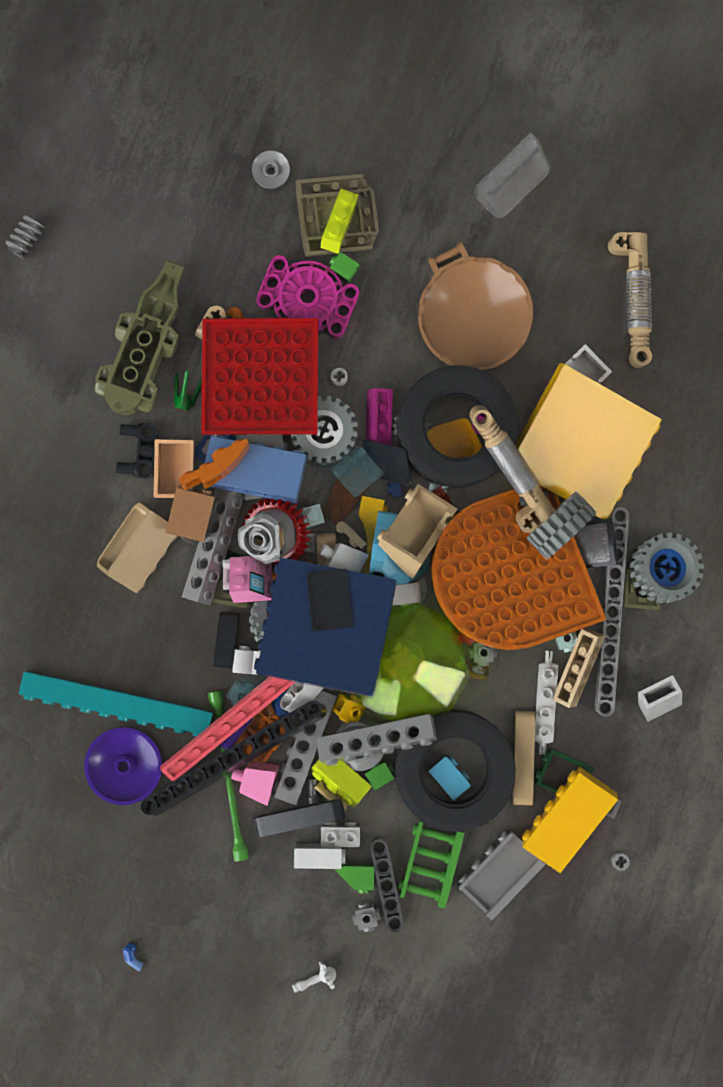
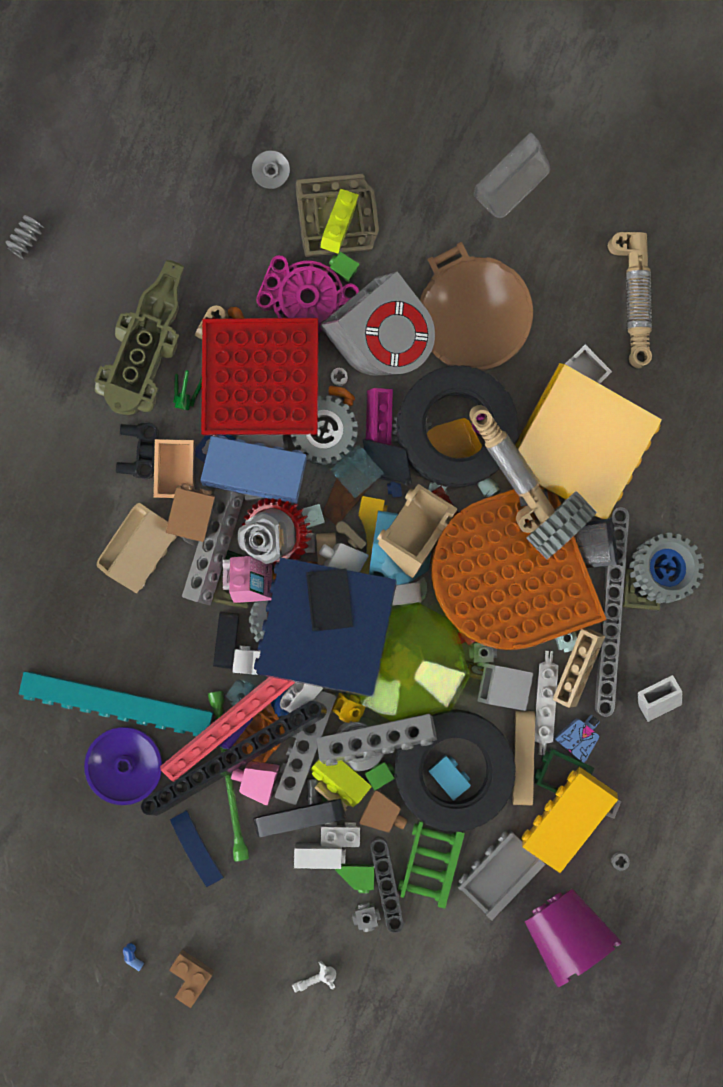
(194, 975): none -> medium nougat brick
(196, 849): none -> dark blue slope
(223, 463): orange slope -> none
(342, 392): none -> orange arm
(382, 328): none -> light grey brick
(382, 813): none -> medium nougat torso
(489, 487): none -> light aqua cone
(505, 687): none -> light grey brick
(569, 936): none -> magenta cone
(579, 737): none -> medium blue torso

